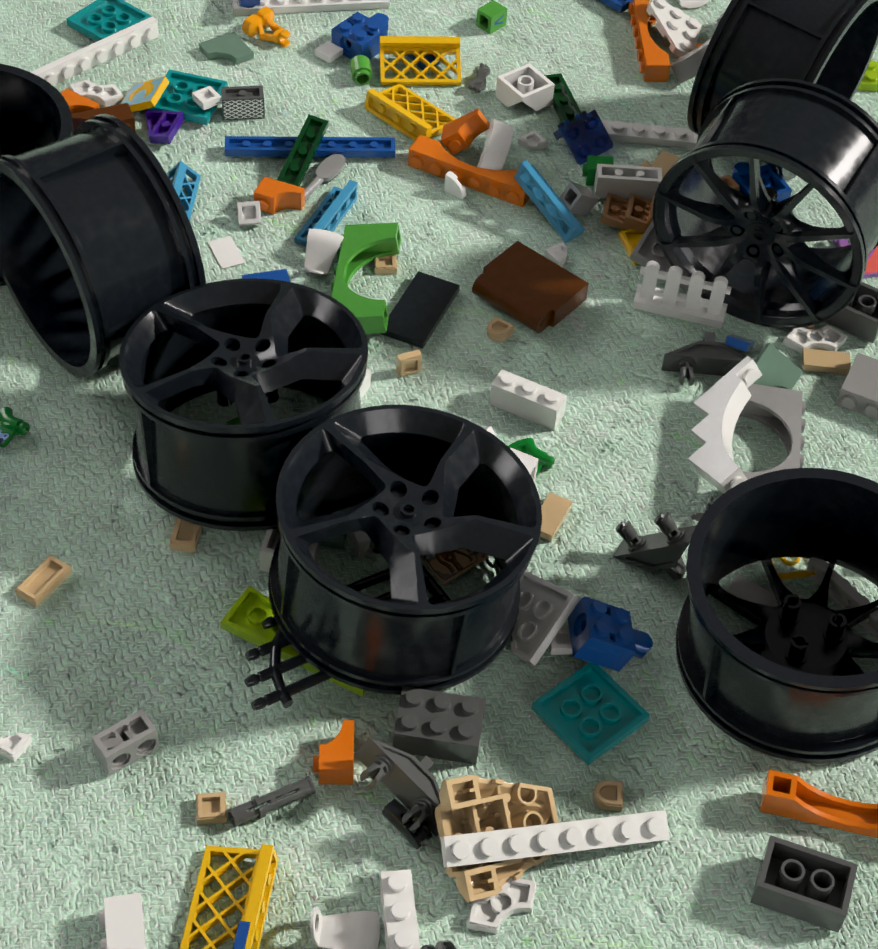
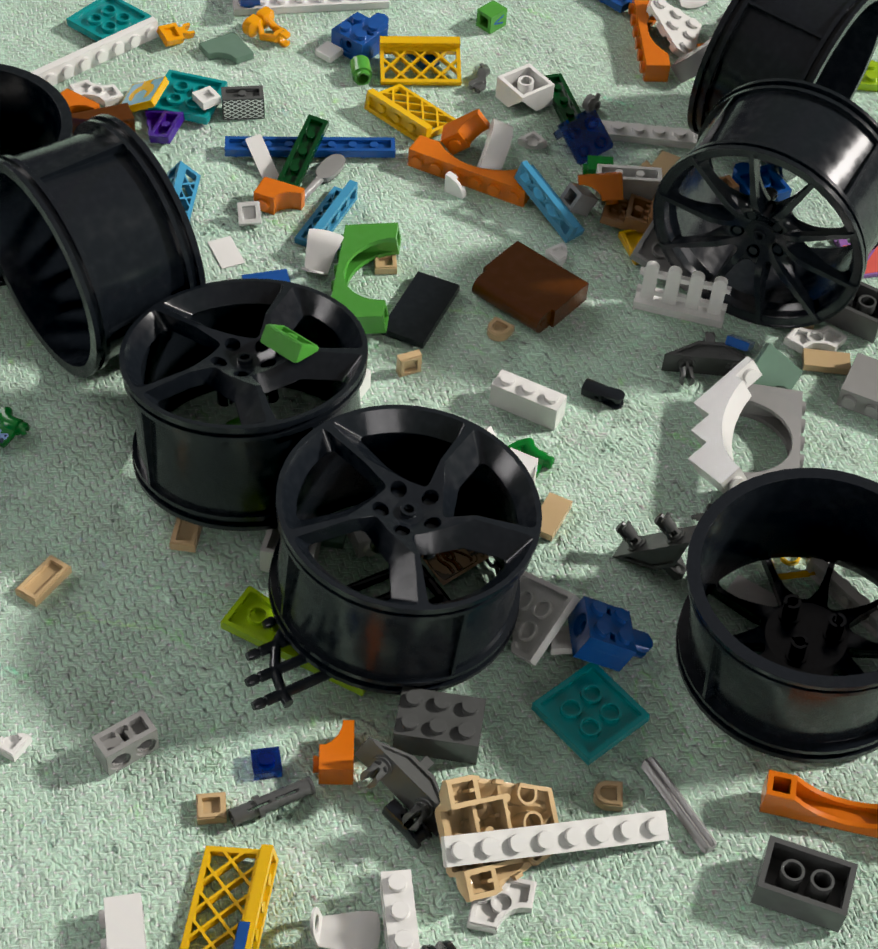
(173, 35): none -> light orange plate
(262, 157): none -> white sticker
(266, 763): none -> clear blue plate
(287, 342): none -> bright green slope
(591, 102): none -> light grey plate
(602, 393): none -> black bar
(606, 184): none -> orange arch
(679, 805): none -> light grey axle

